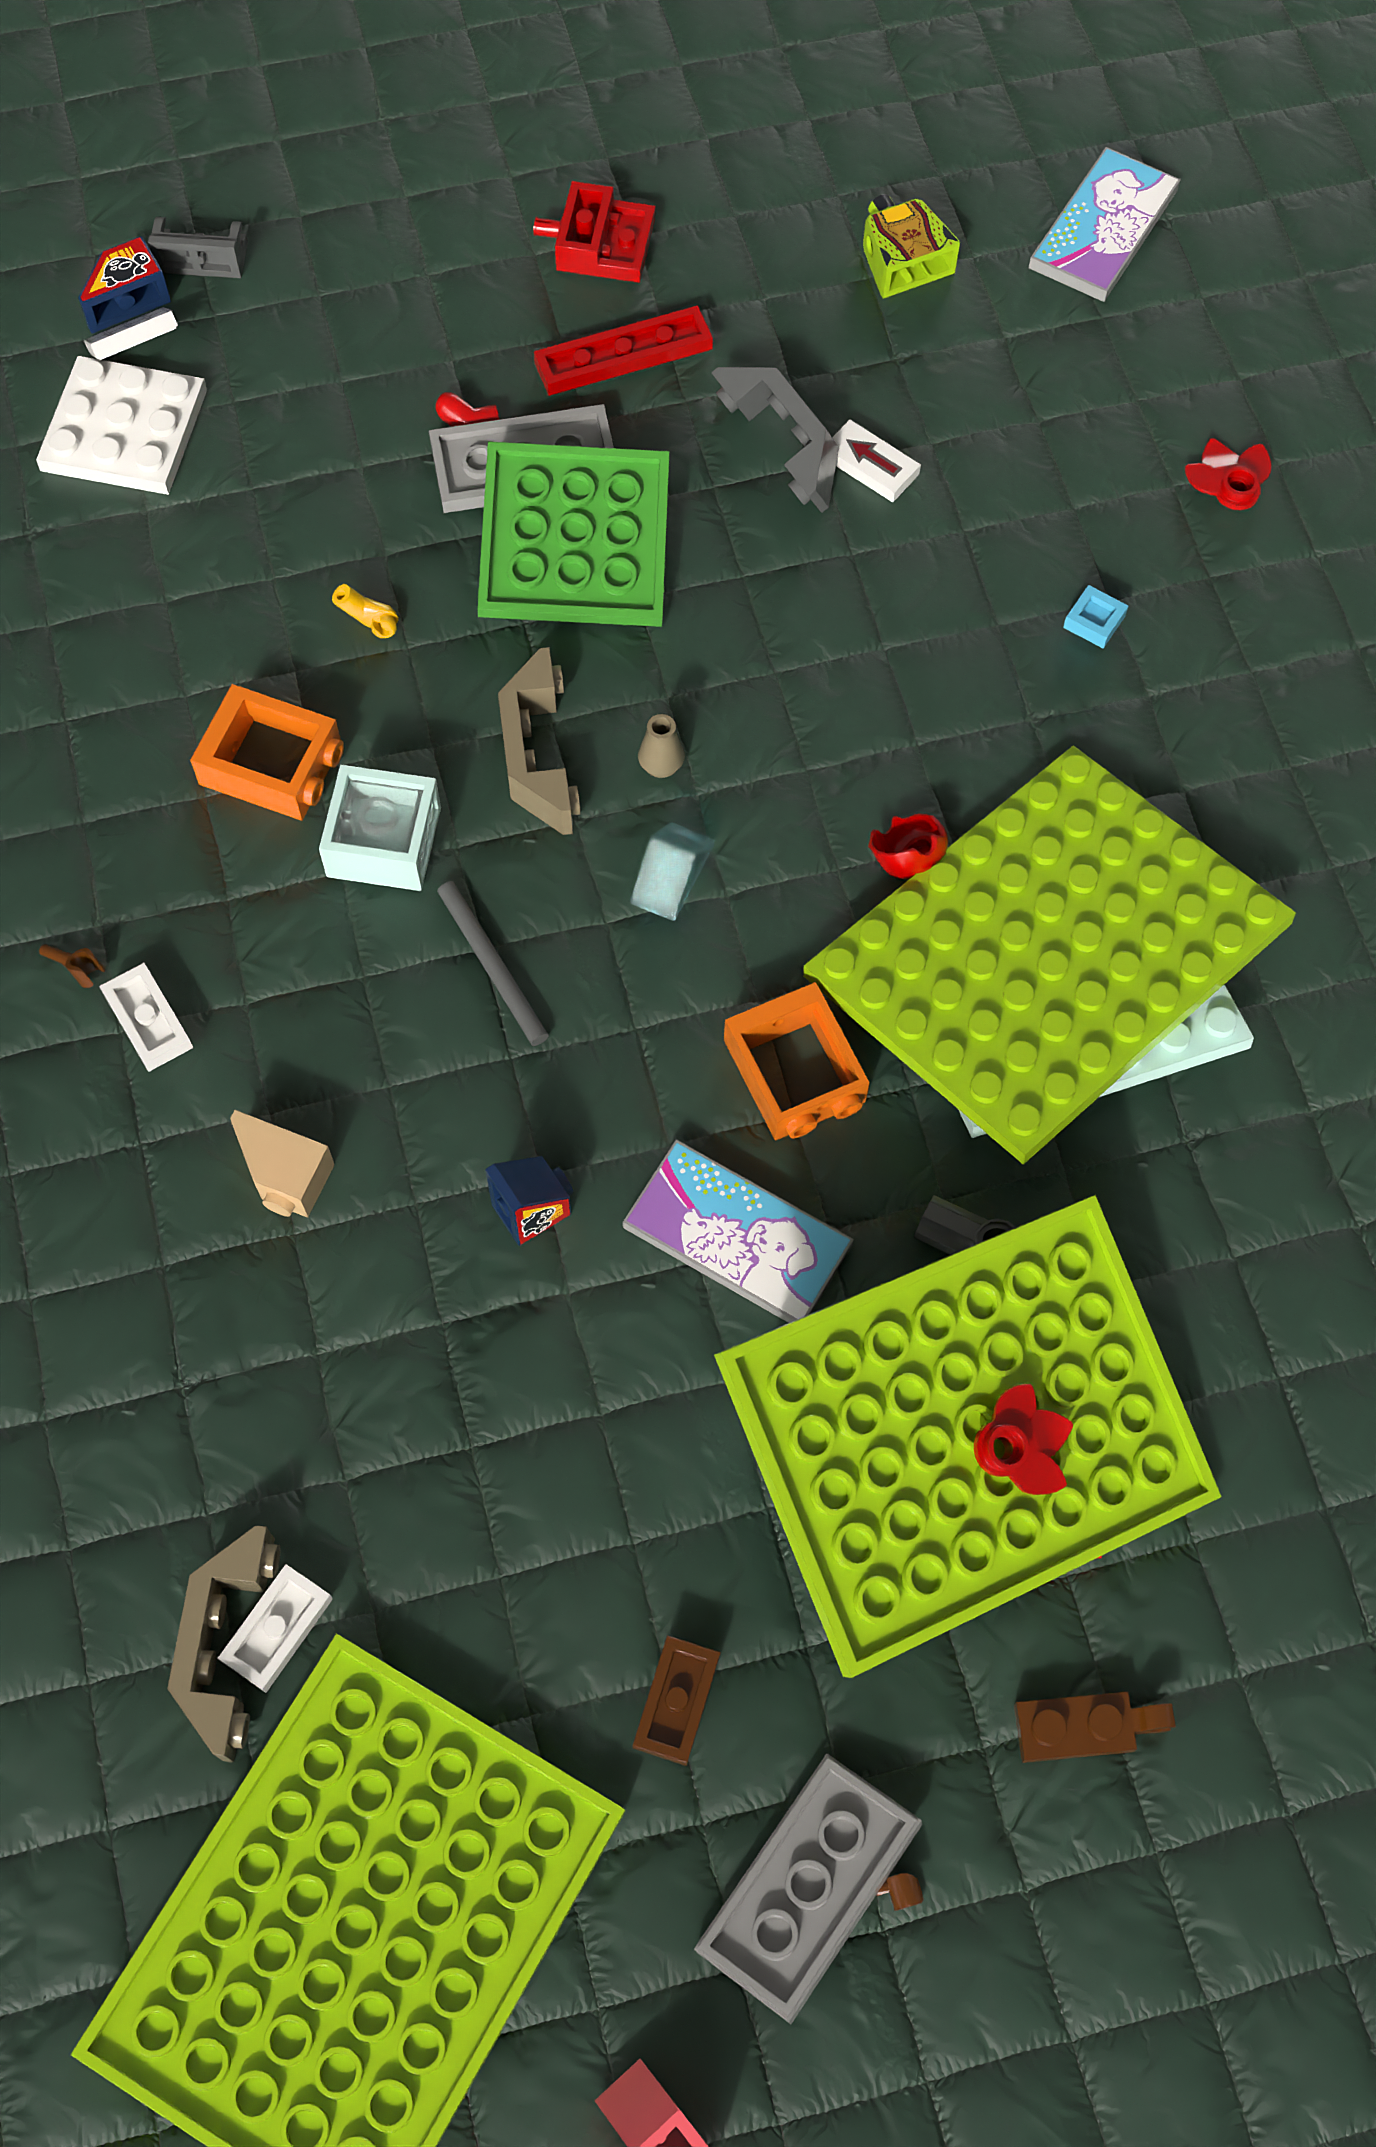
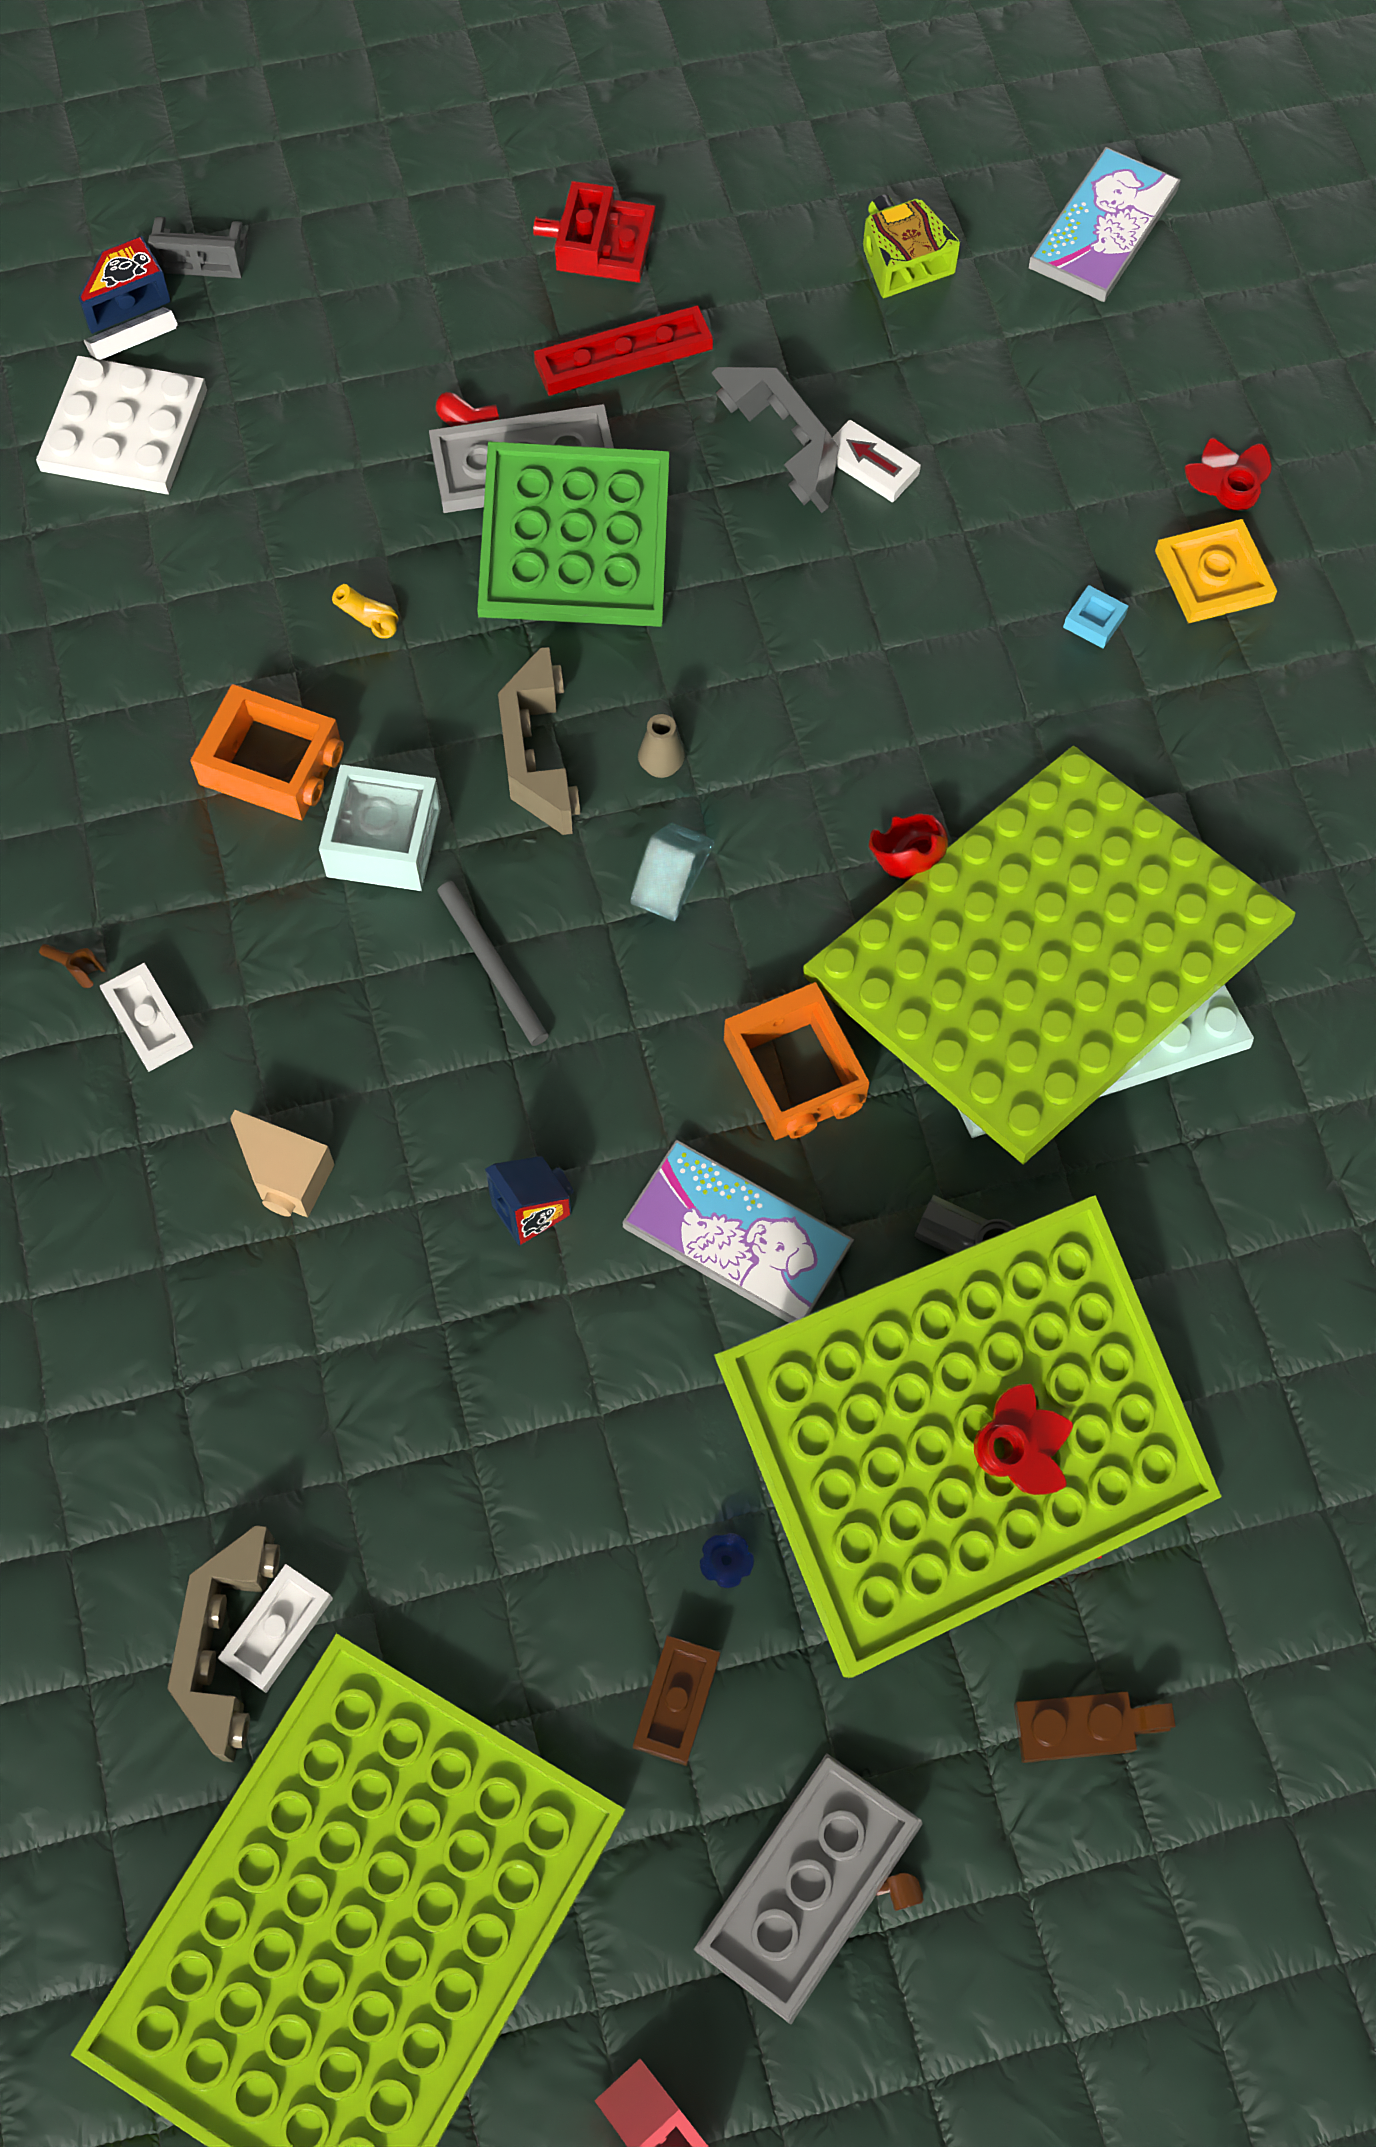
(731, 1546): none -> clear blue plate
(1215, 571): none -> yellow plate

